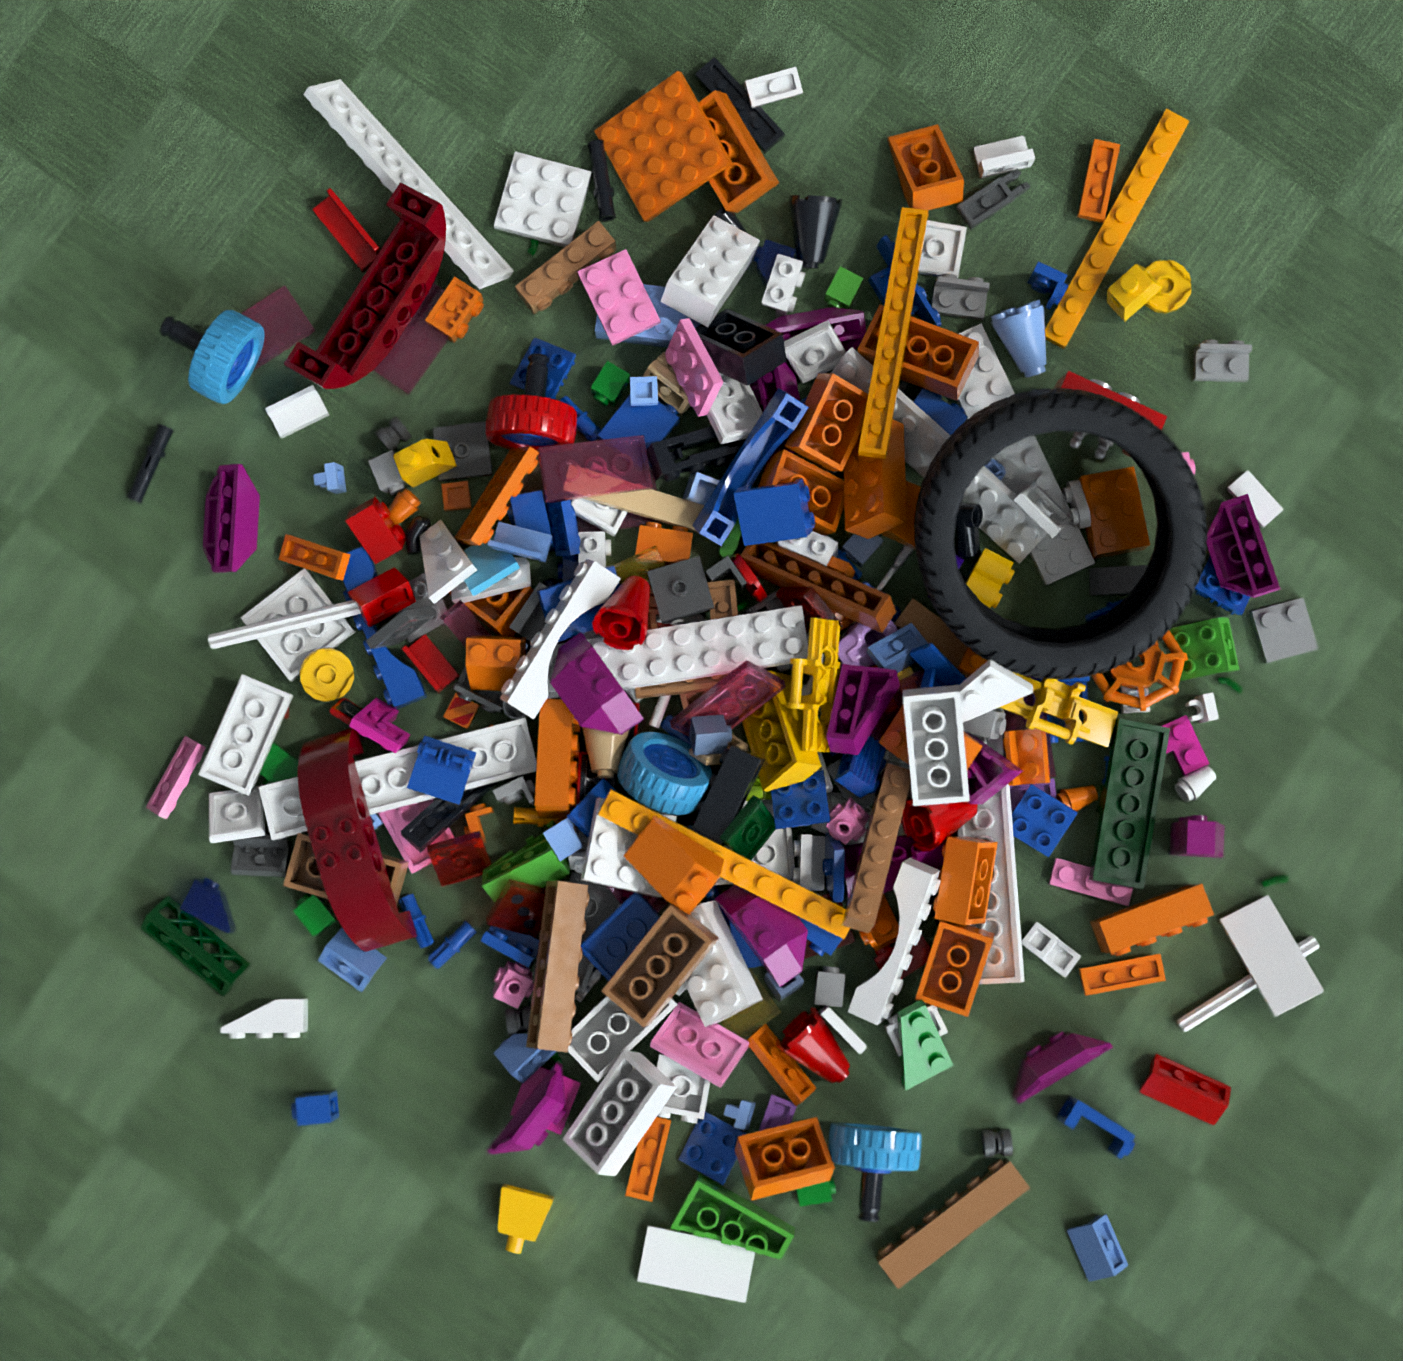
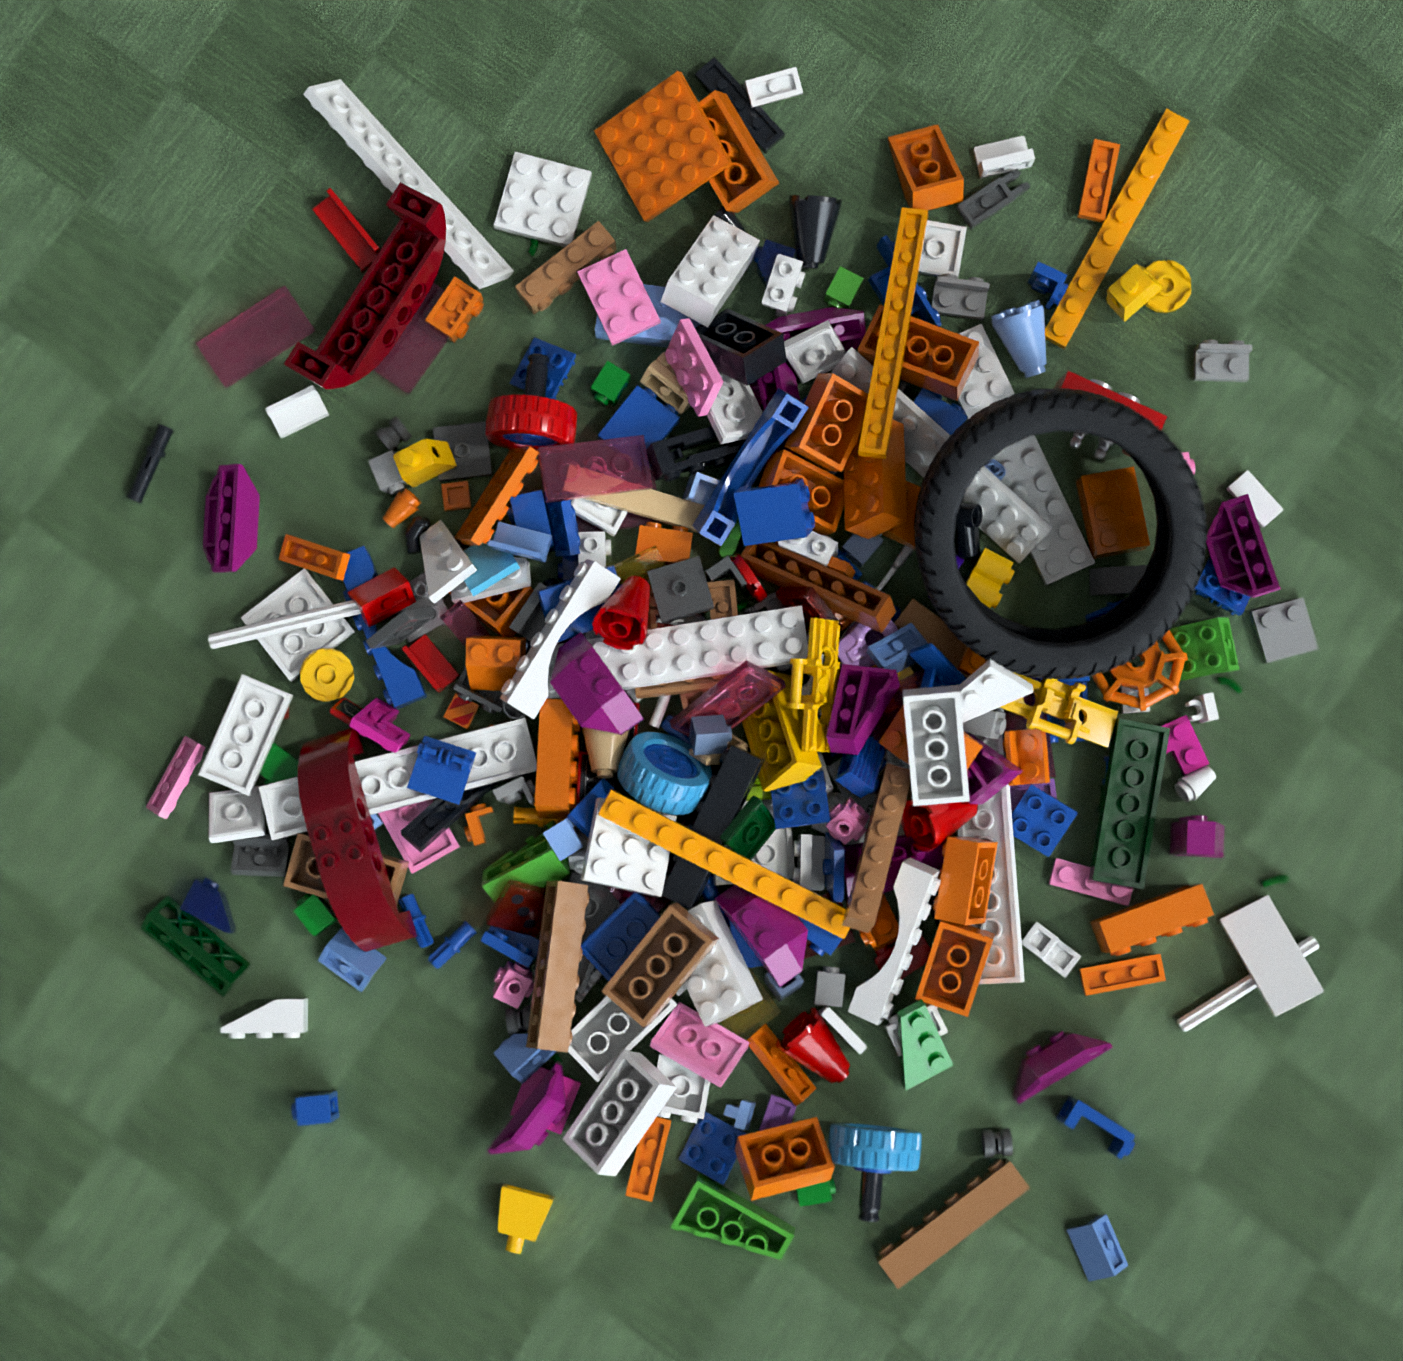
(222, 354): dark azure wheel -> none
(332, 478): light blue tile -> none
(375, 529): red brick -> none
(459, 858): clear red tile -> none
(584, 423): blue axle -> none
(603, 191): black pin -> none
(644, 391): light blue tile -> none
(674, 864): orange slope -> none
(695, 1264): white tile -> none
(1043, 509): white tile -> none
(1078, 797): orange cone -> none
(1079, 509): white plate -> none
(1186, 1090): red panel -> none

